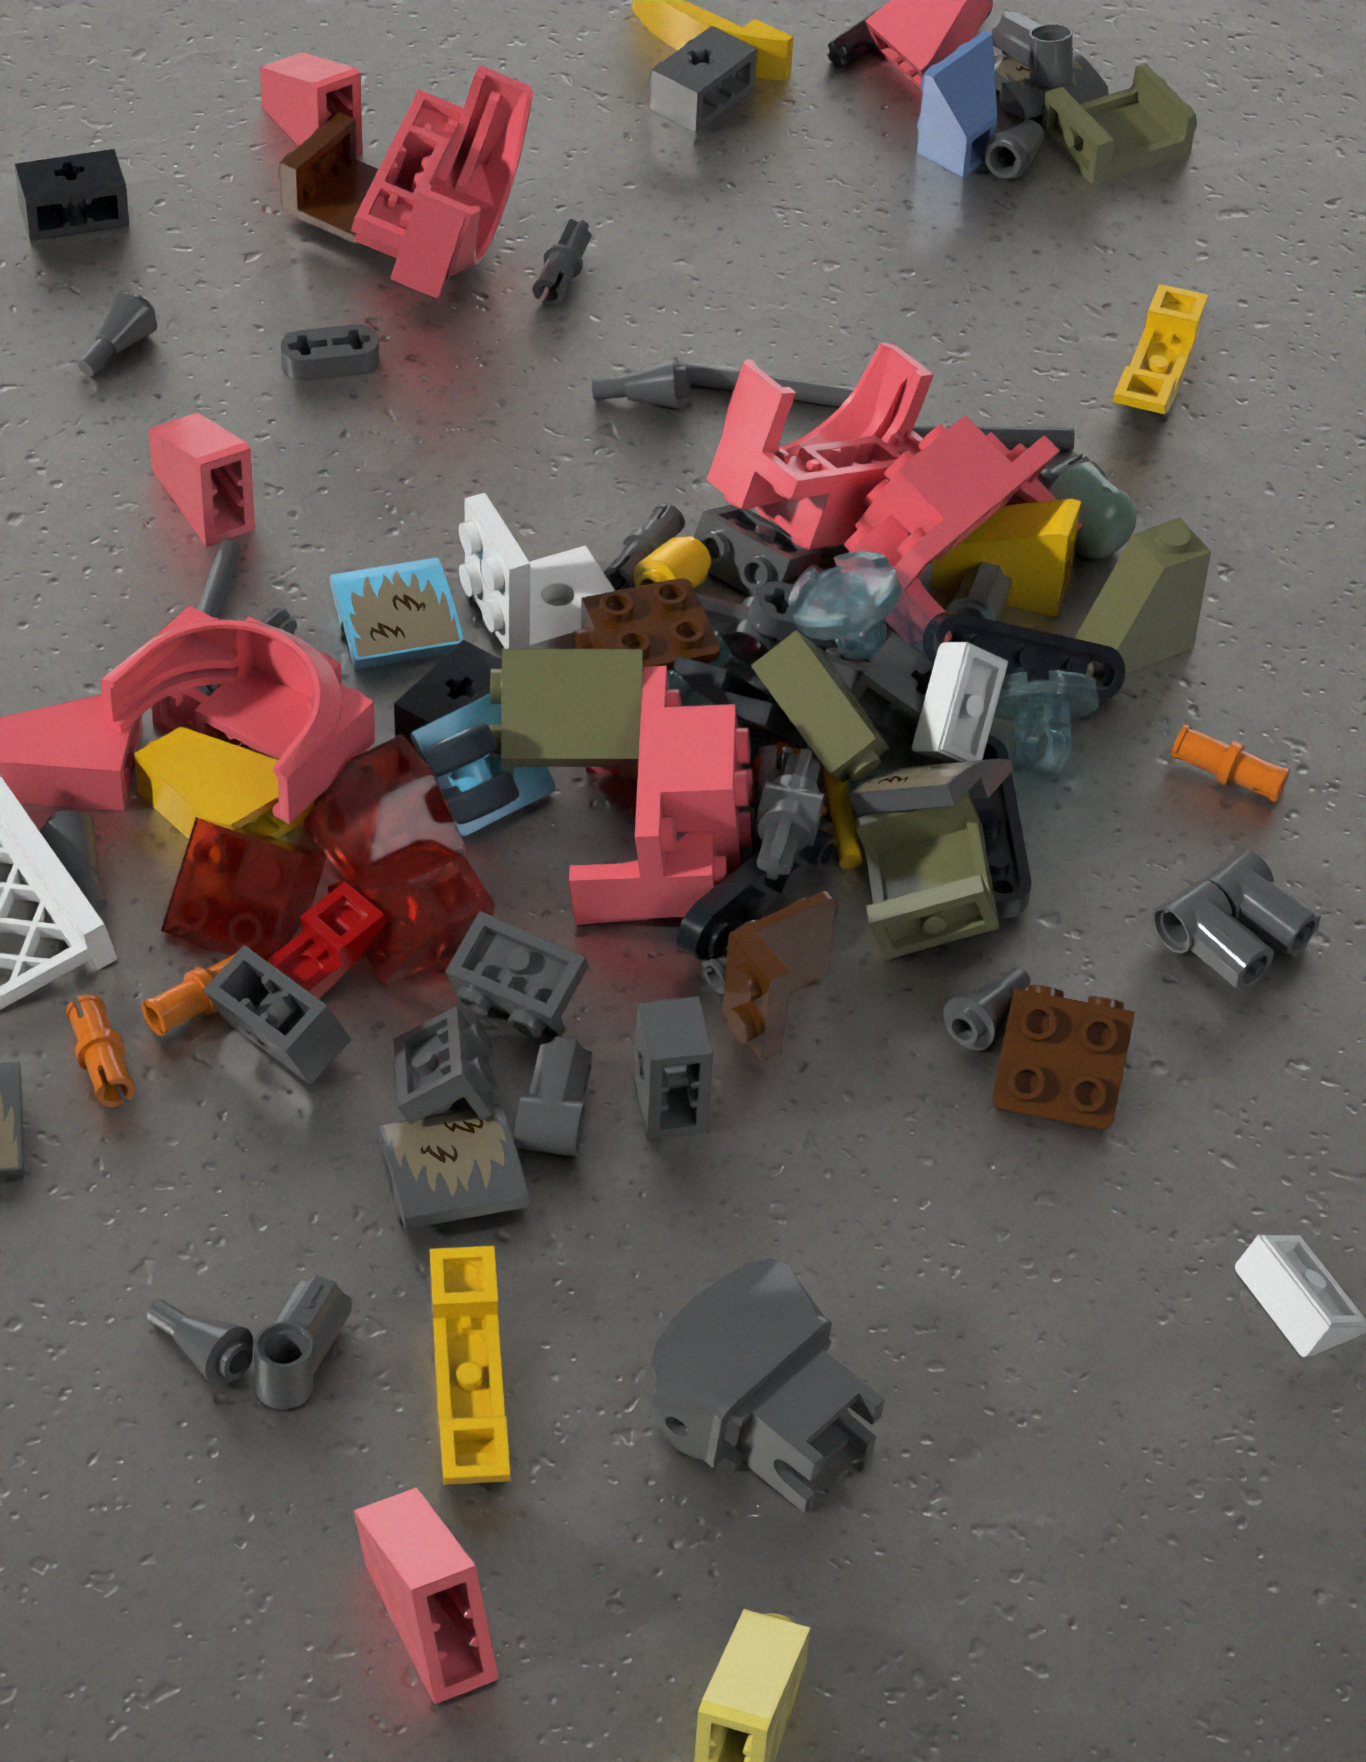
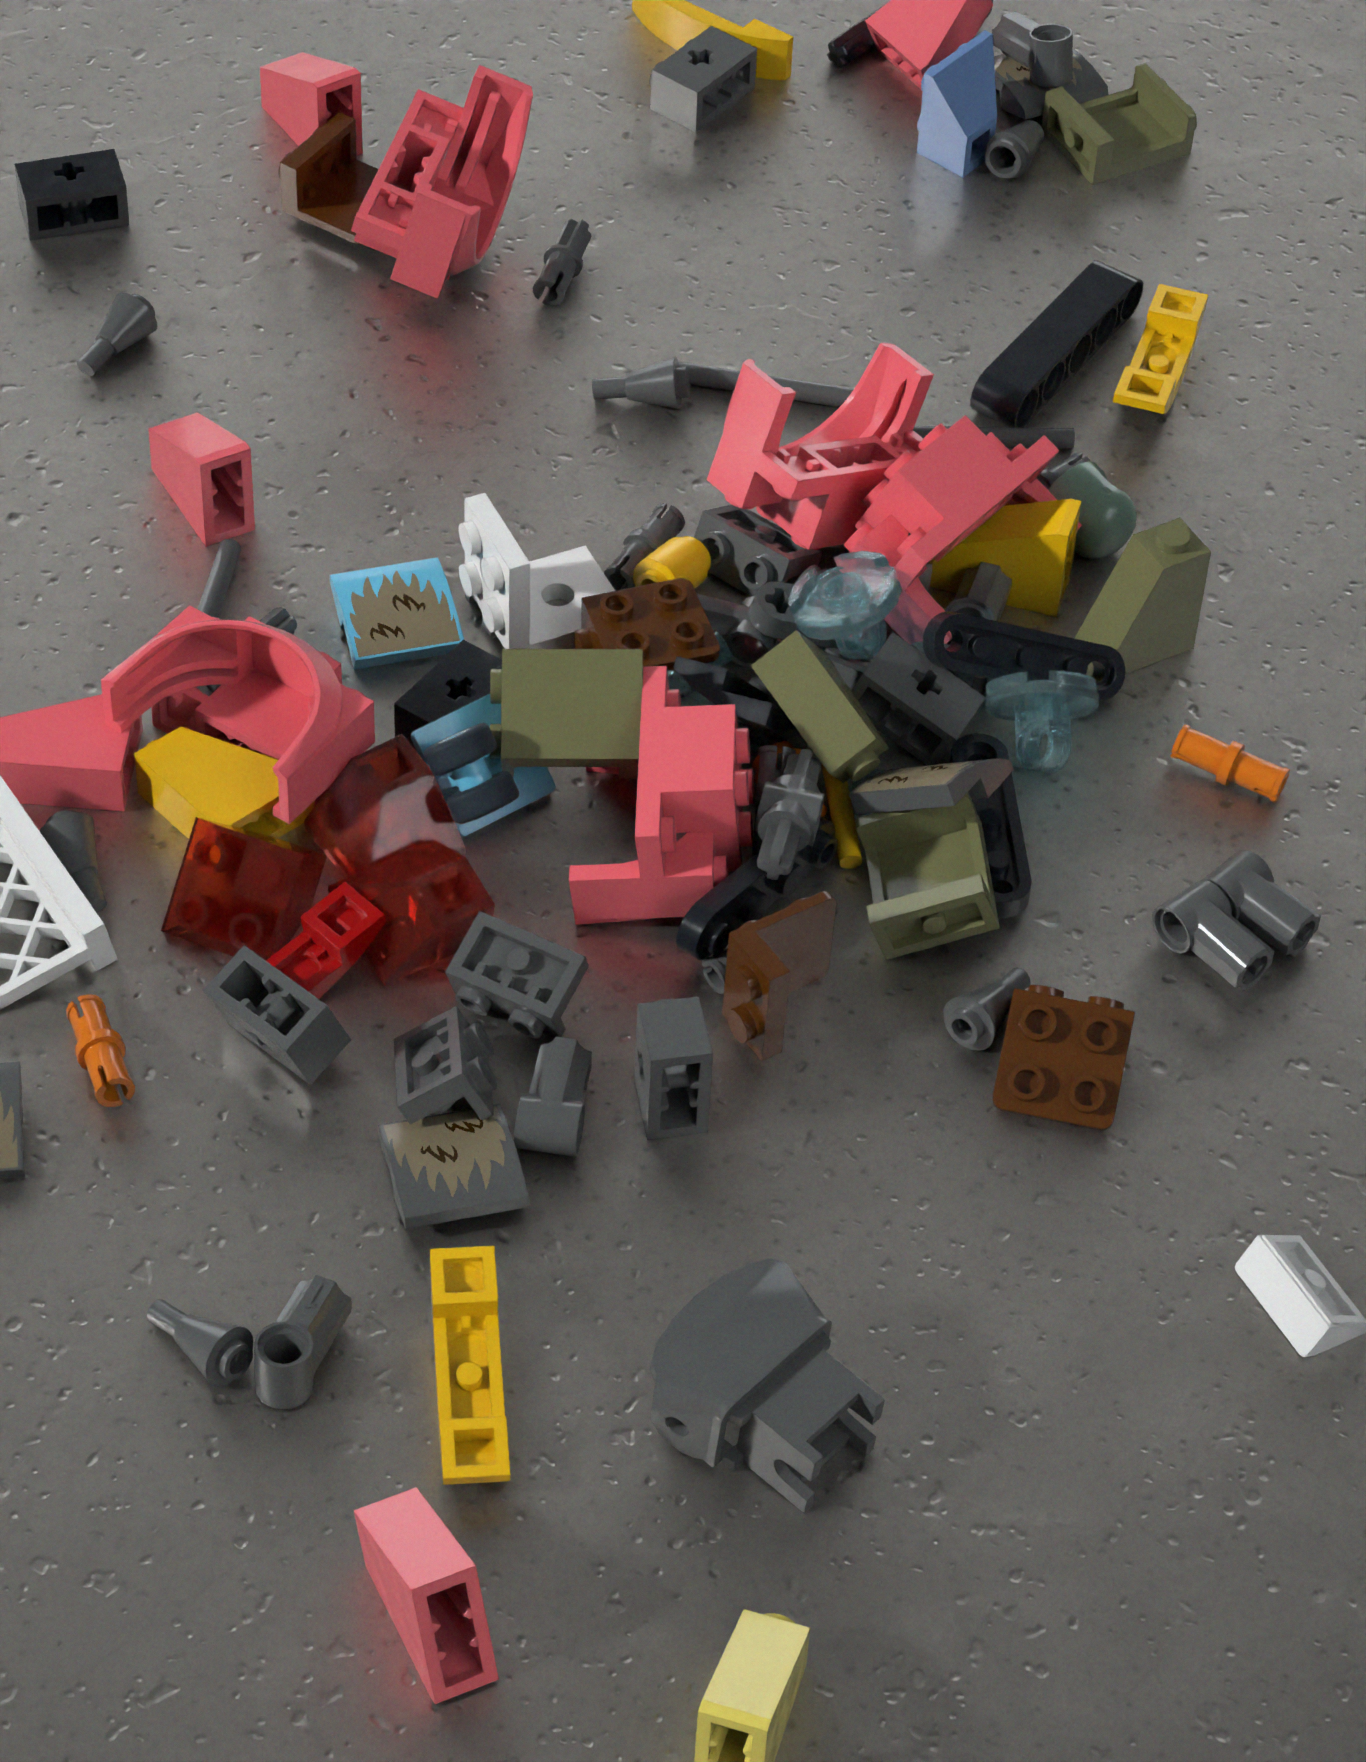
(182, 1000): orange pin -> none
(330, 352): dark grey beam -> none
(959, 703): white slope -> none
(1056, 345): none -> black beam

